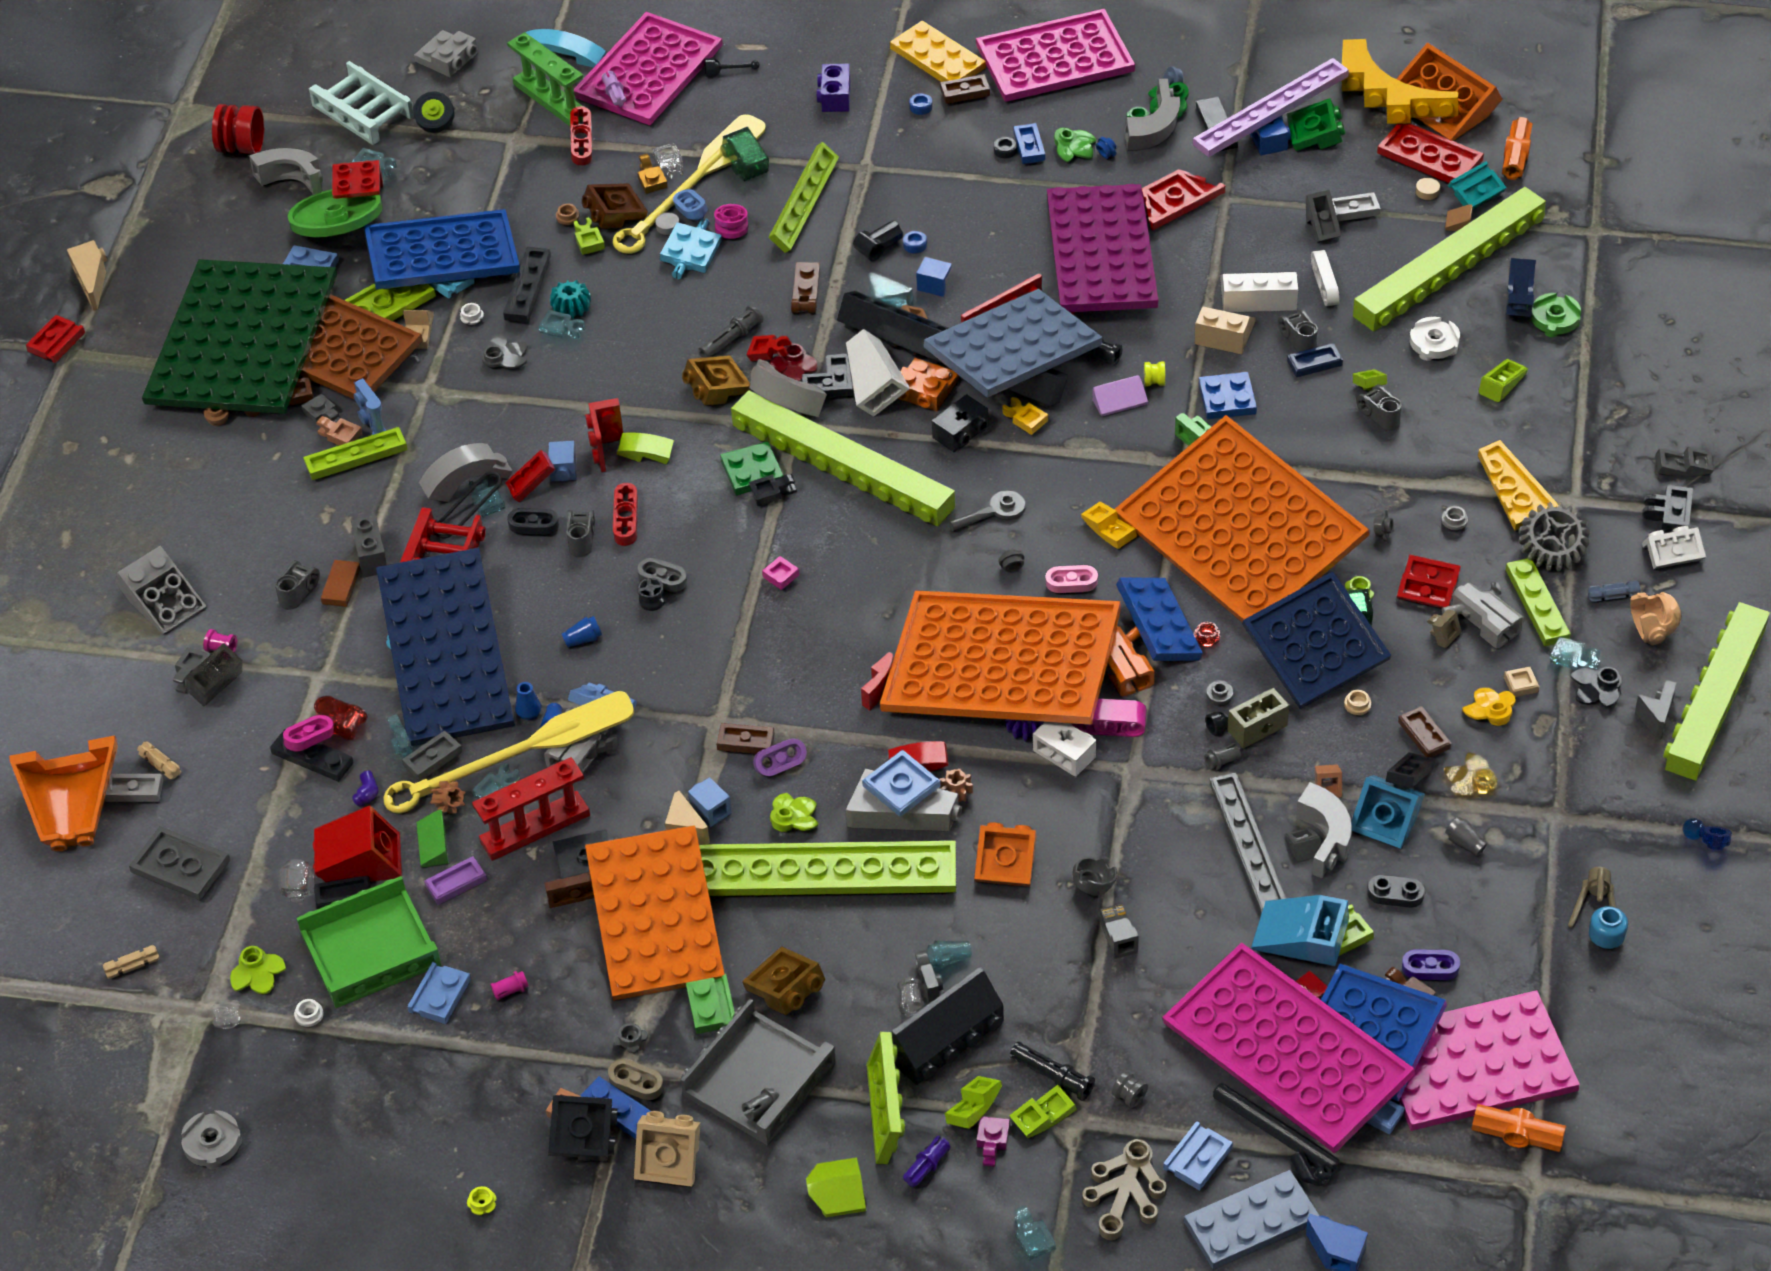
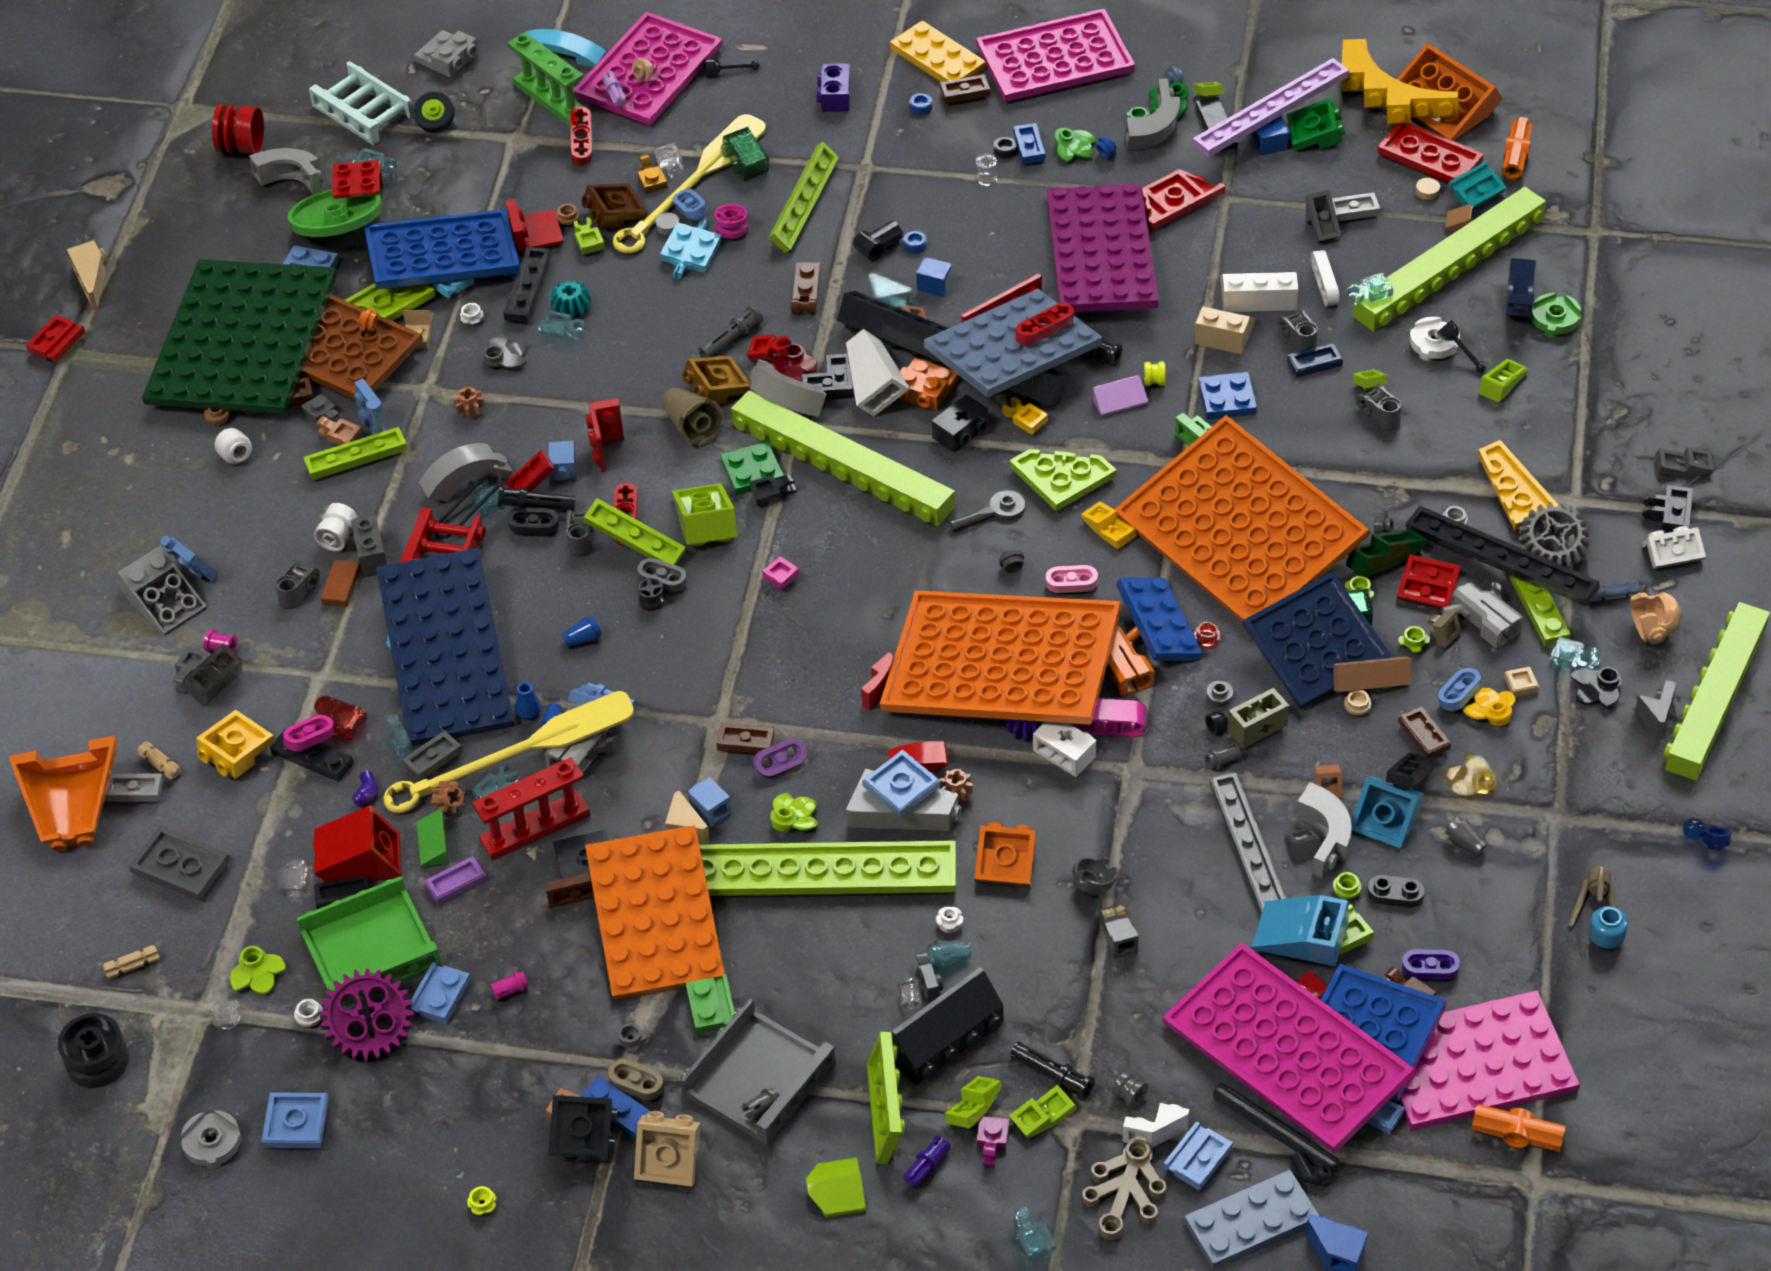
(93, 1050): none -> black wheel
(188, 558): none -> medium blue plate
(233, 446): none -> white head
(233, 744): none -> yellow plate
(295, 1120): none -> medium blue plate
(335, 527): none -> white wheel
(368, 320): none -> orange plate
(391, 1008): none -> magenta gear
(469, 402): none -> nougat gear
(522, 498): none -> black pin
(533, 229): none -> red bracket
(633, 533): none -> lime plate
(642, 69): none -> tan plate
(645, 445): lime slope -> none
(693, 415): none -> dark tan cone
(705, 514): none -> lime slope
(785, 980): pearl gold plate -> none
(952, 924): none -> white plate
(986, 165): none -> clear bush
(1032, 331): none -> red beam
(1062, 475): none -> lime plate
(1170, 1122): none -> white slope
(1208, 89): none -> lime plate
(1347, 880): none -> lime plate
(1371, 287): none -> clear light blue plate
(1372, 674): none -> medium nougat tile
(1384, 551): none -> dark green slope
(1414, 639): none -> lime plate
(1450, 332): none -> black hinge
(1459, 689): none -> medium blue plate
(1503, 555): none -> black plate

